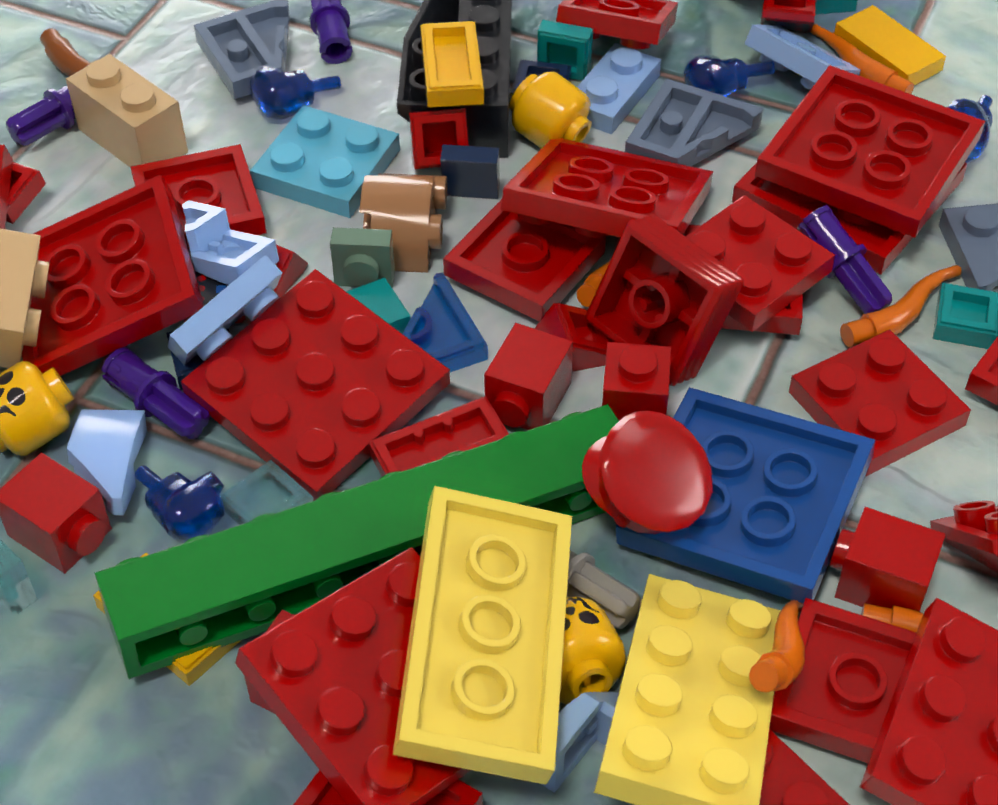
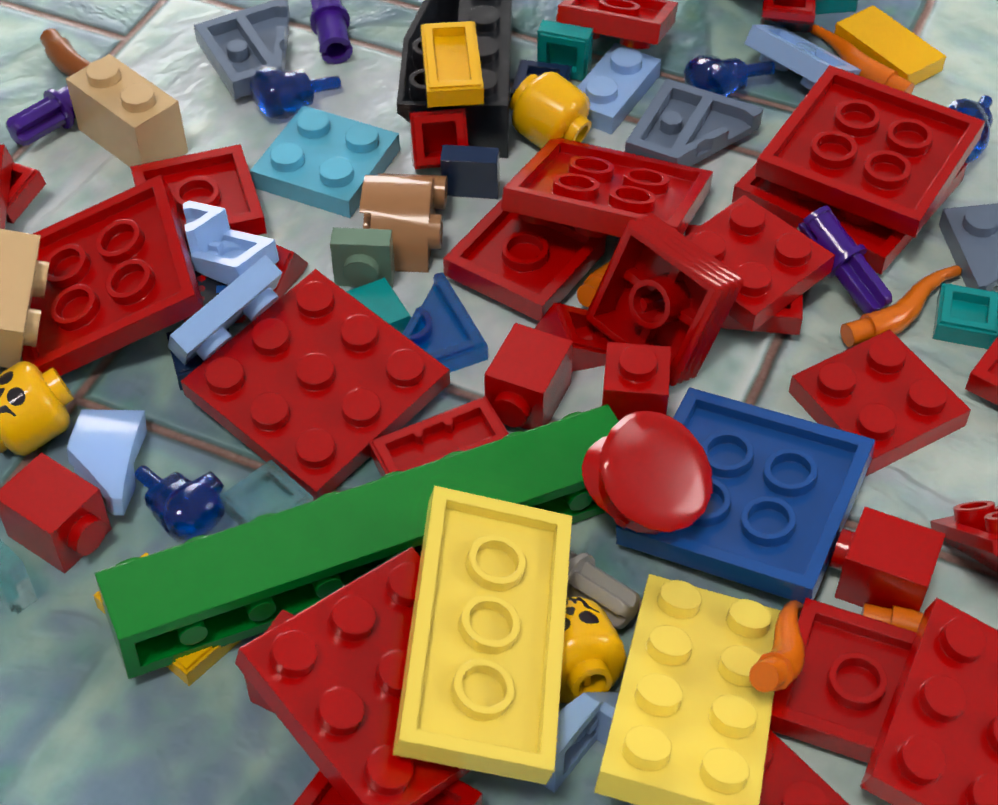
(155, 393): dark purple axle -> none

